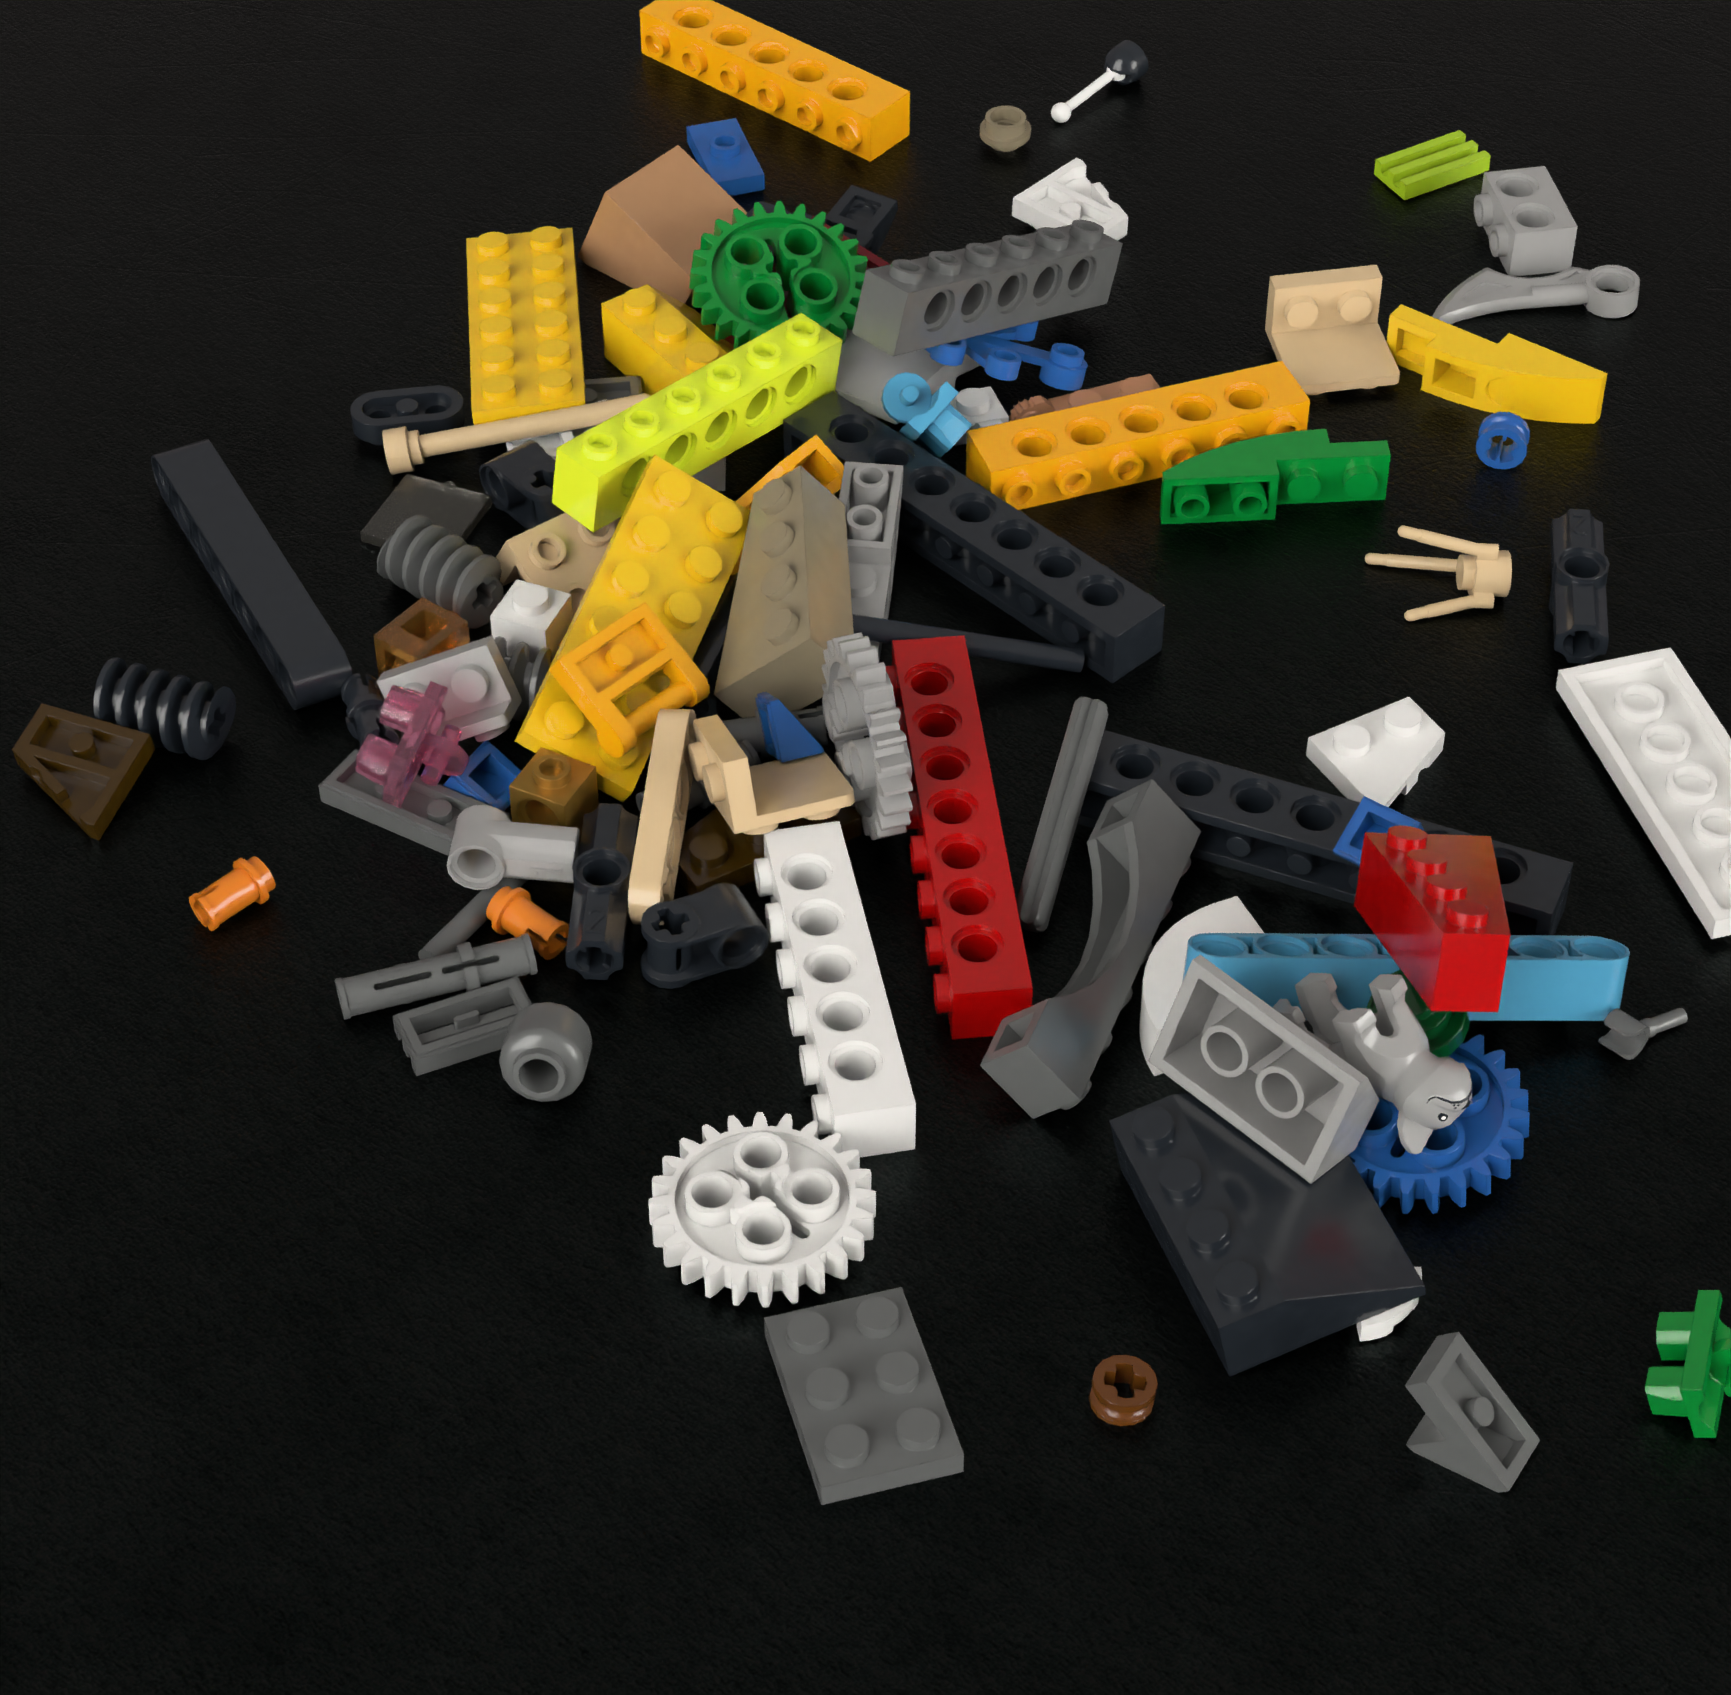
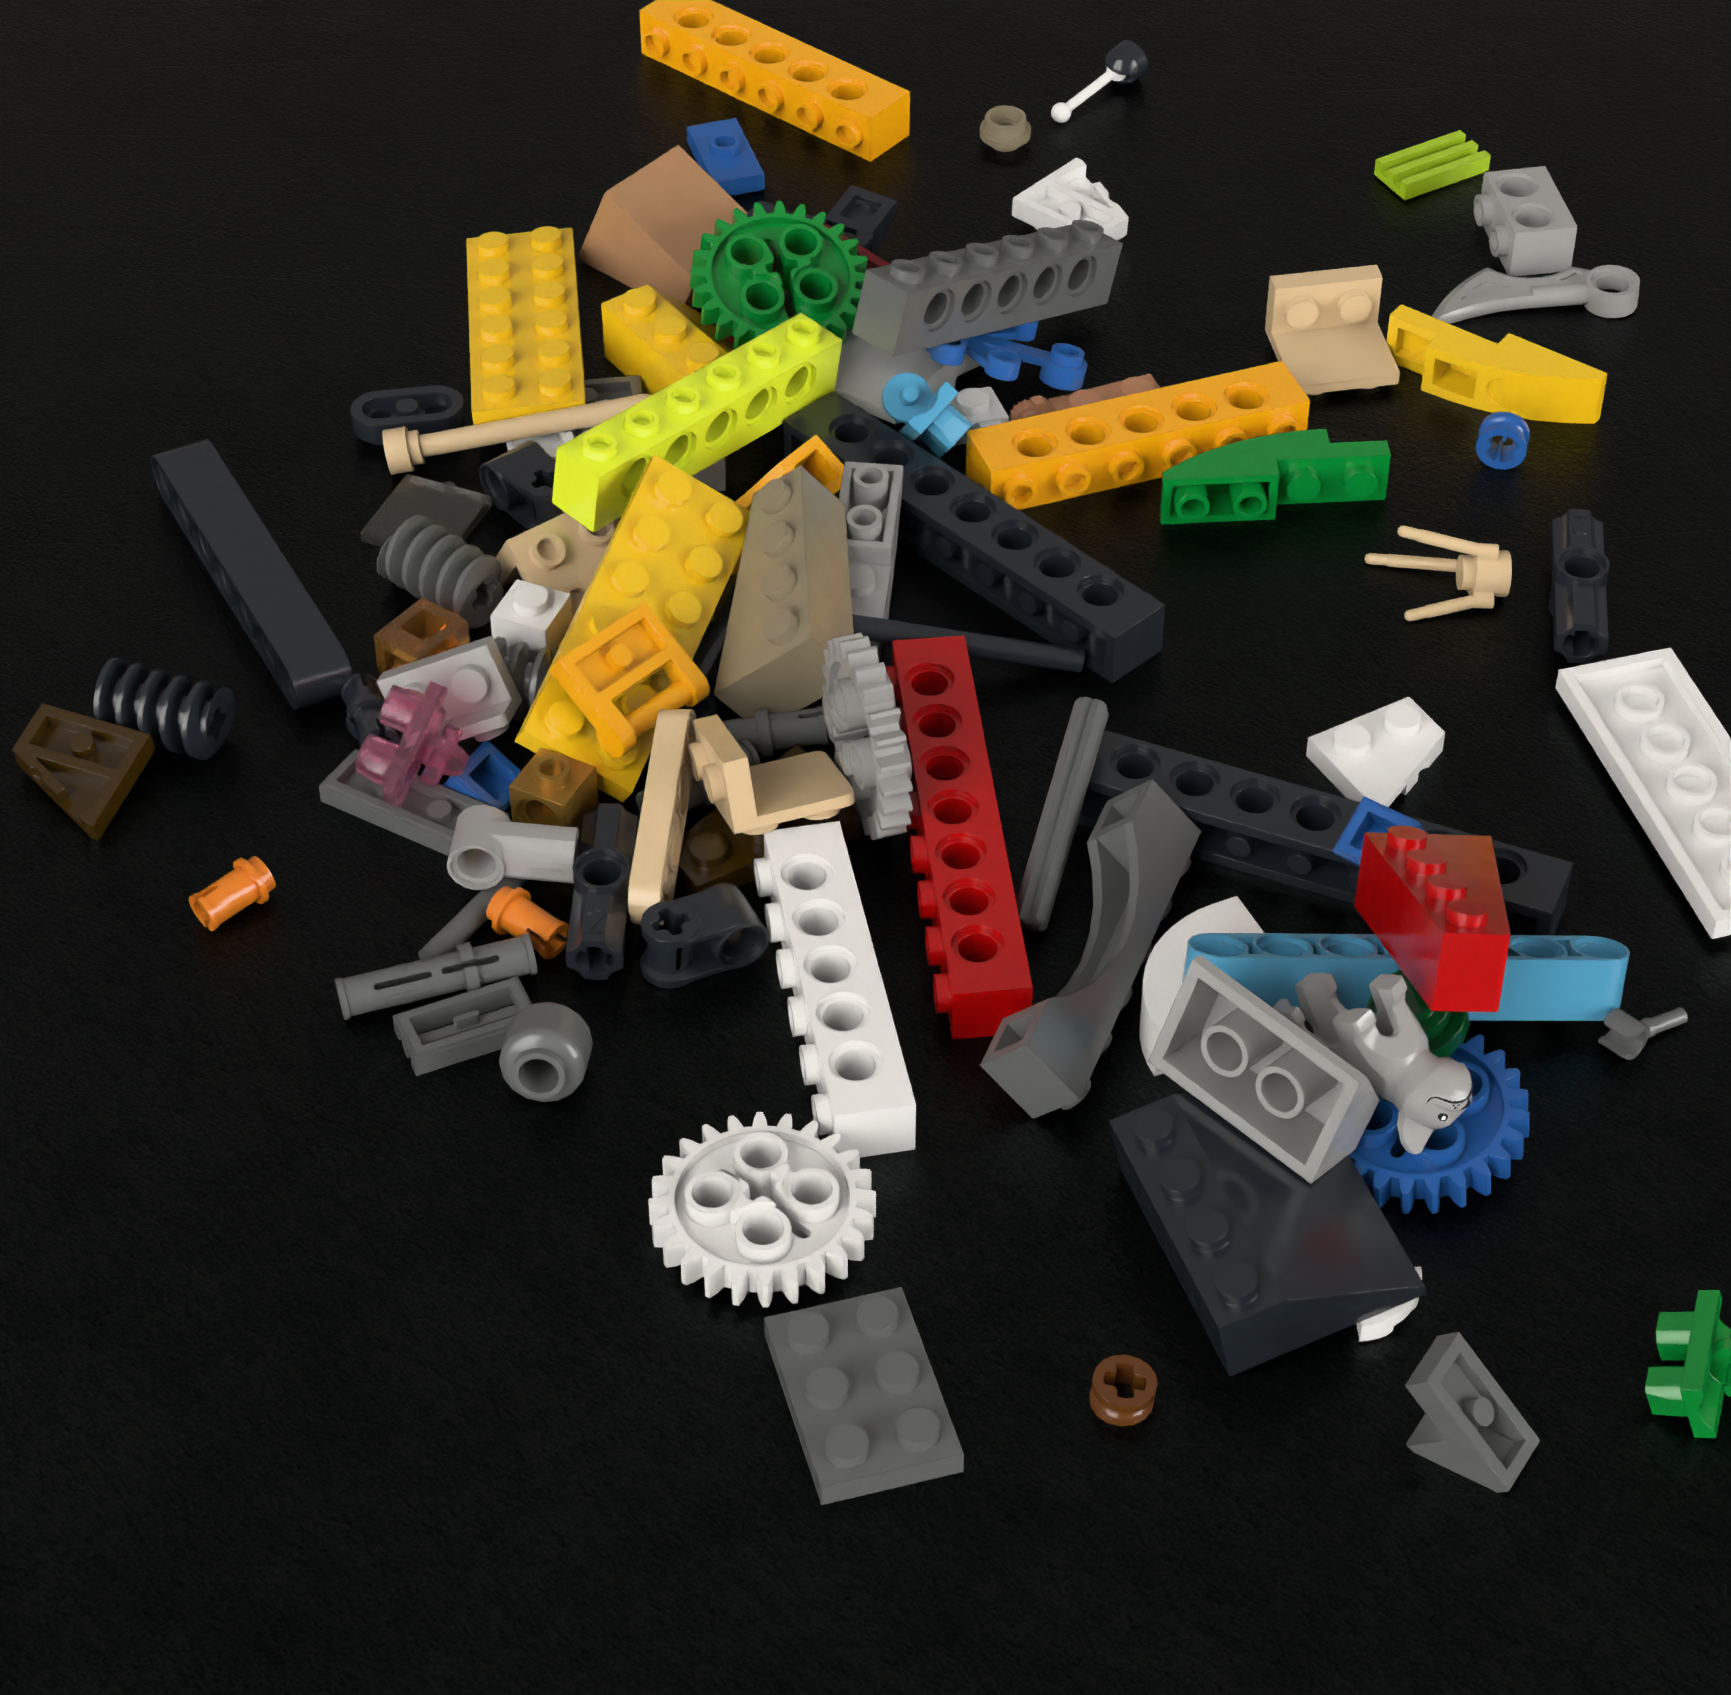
(782, 733): blue slope -> none

